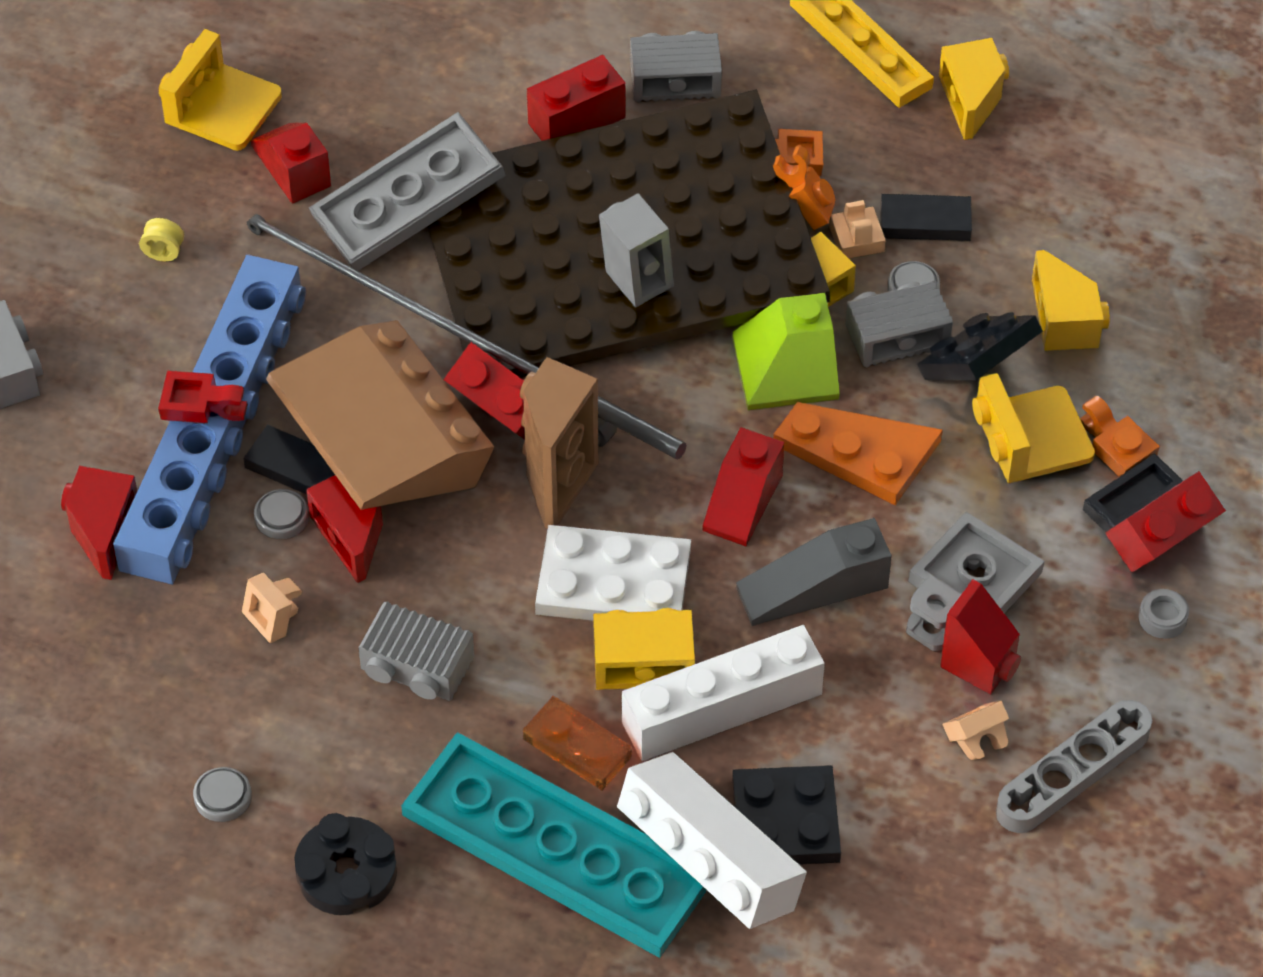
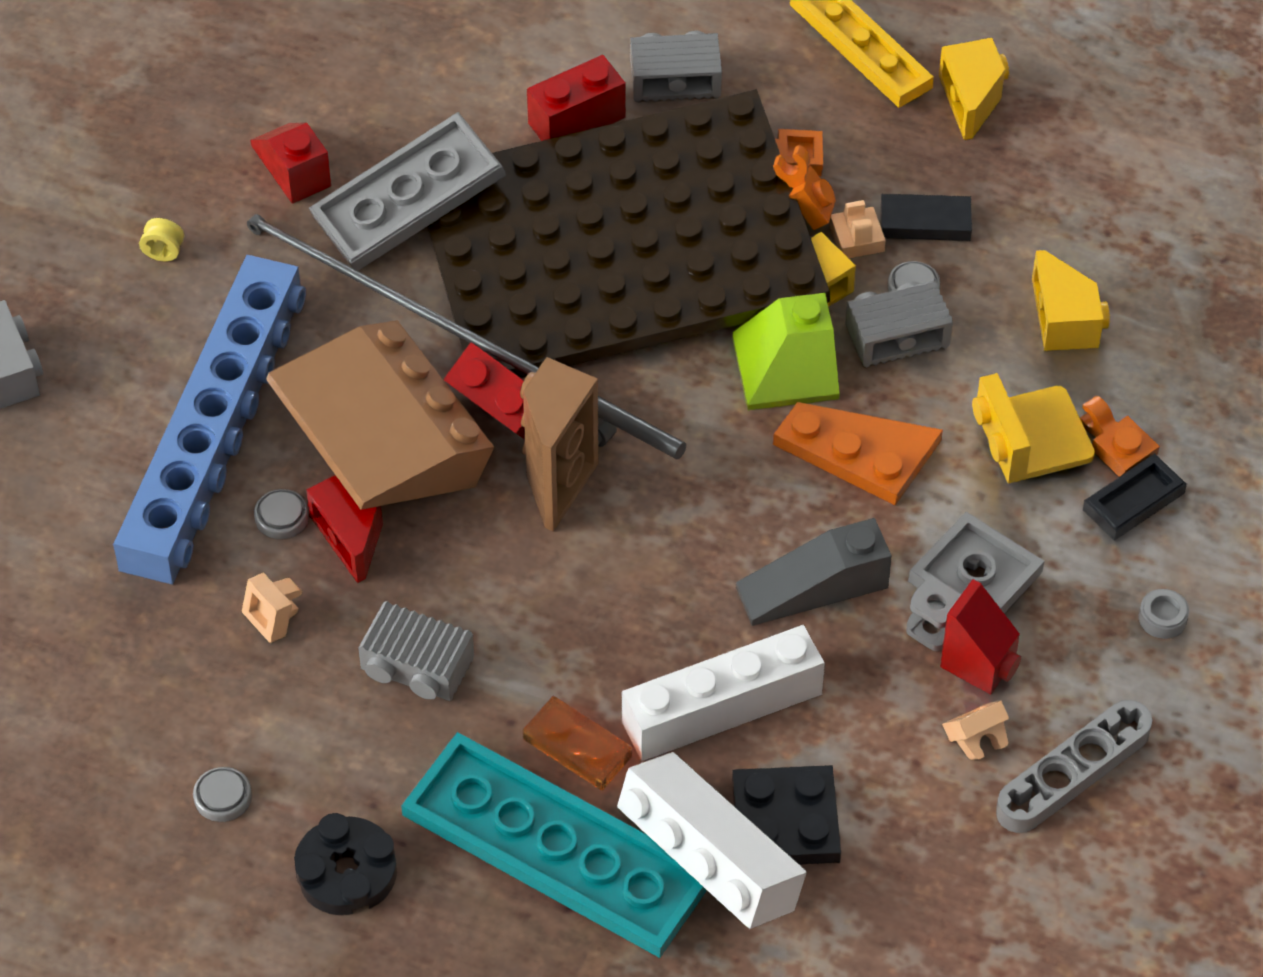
(96, 511): red slope -> none
(195, 395): red plate -> none
(215, 98): yellow bracket -> none
(287, 460): black tile -> none
(610, 571): white plate -> none
(636, 249): light grey brick -> none
(641, 646): yellow brick -> none
(744, 486): red slope -> none
(979, 347): black plate -> none
(1165, 521): red brick -> none

